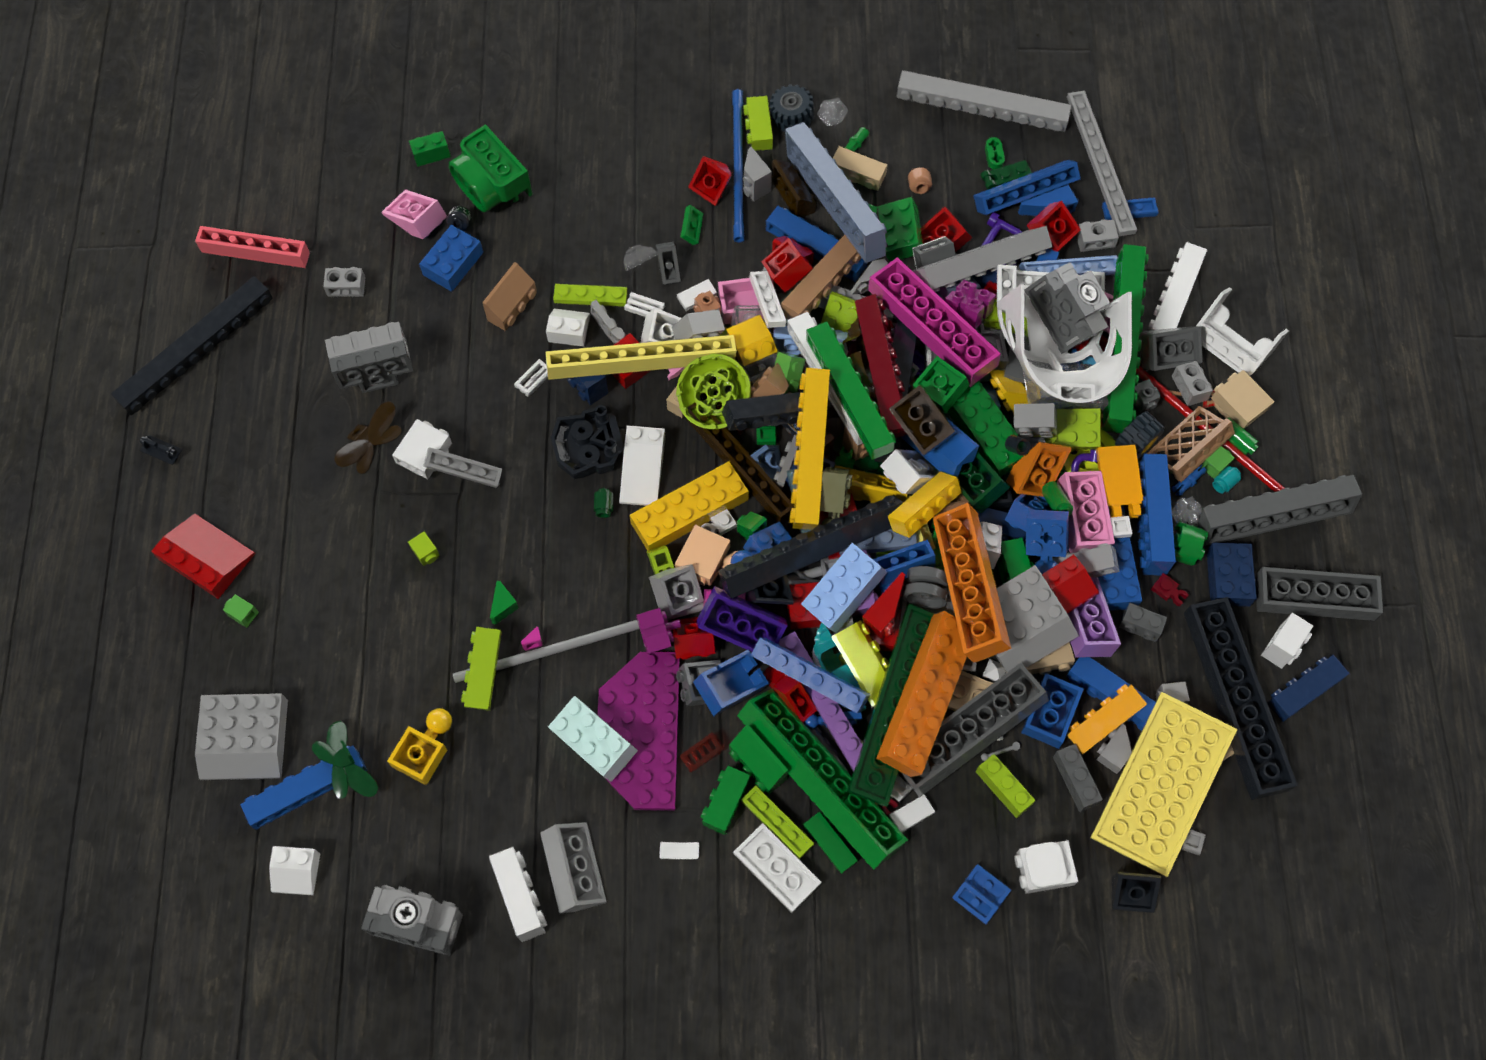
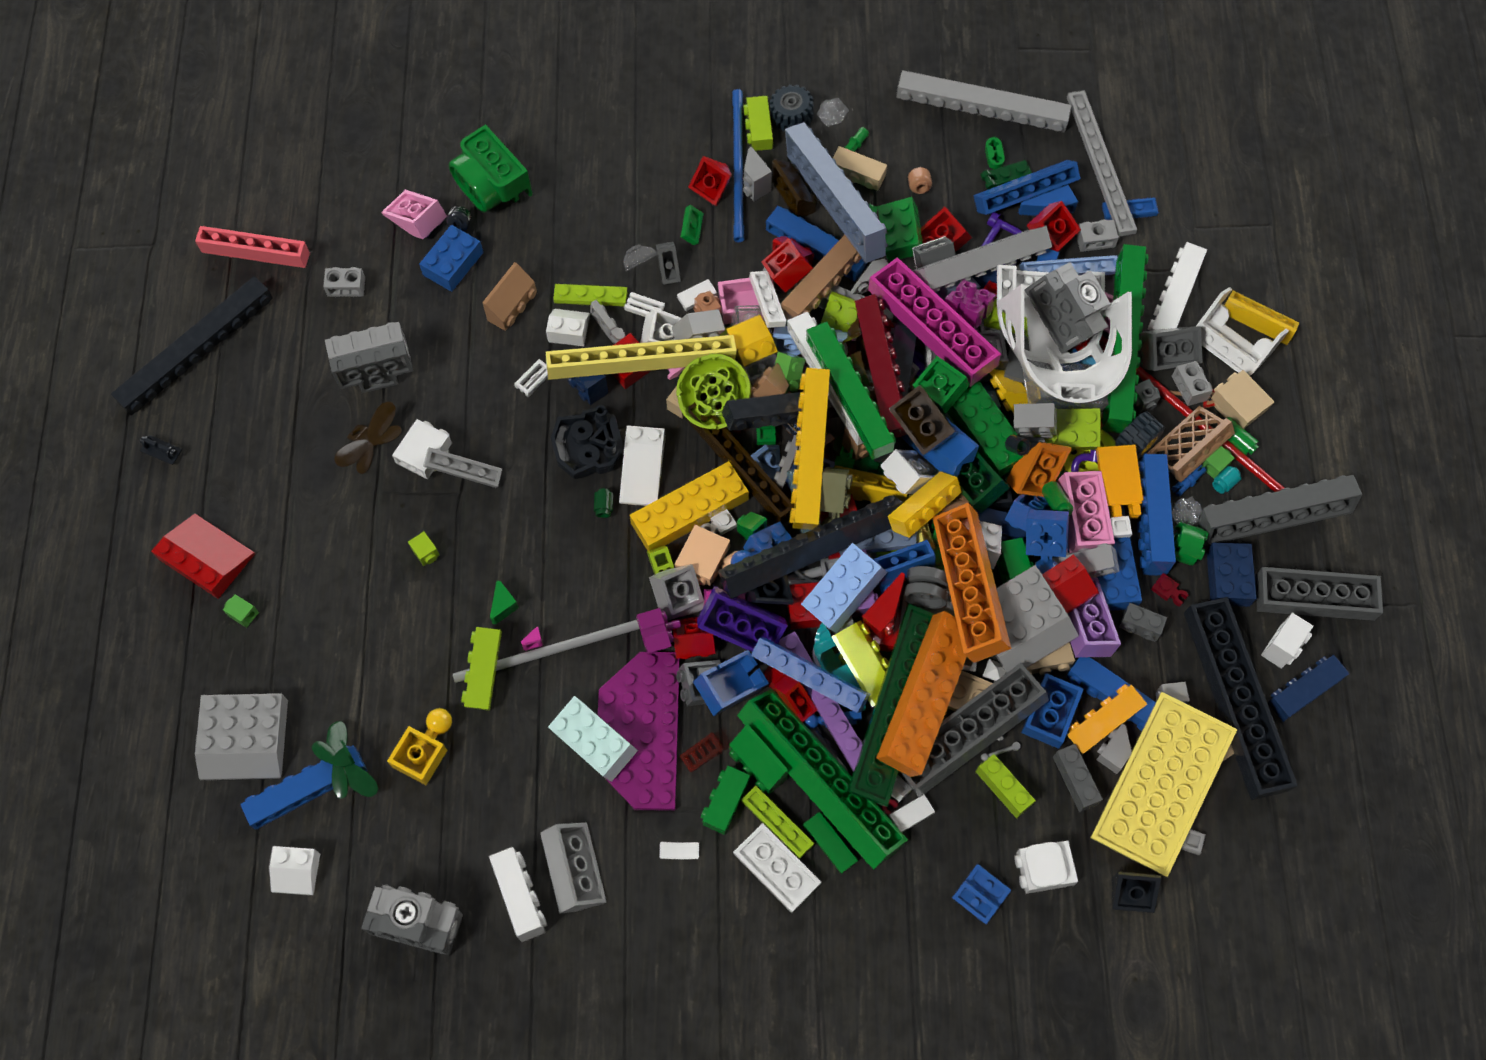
(430, 148): green brick -> none
(1260, 317): none -> yellow slope

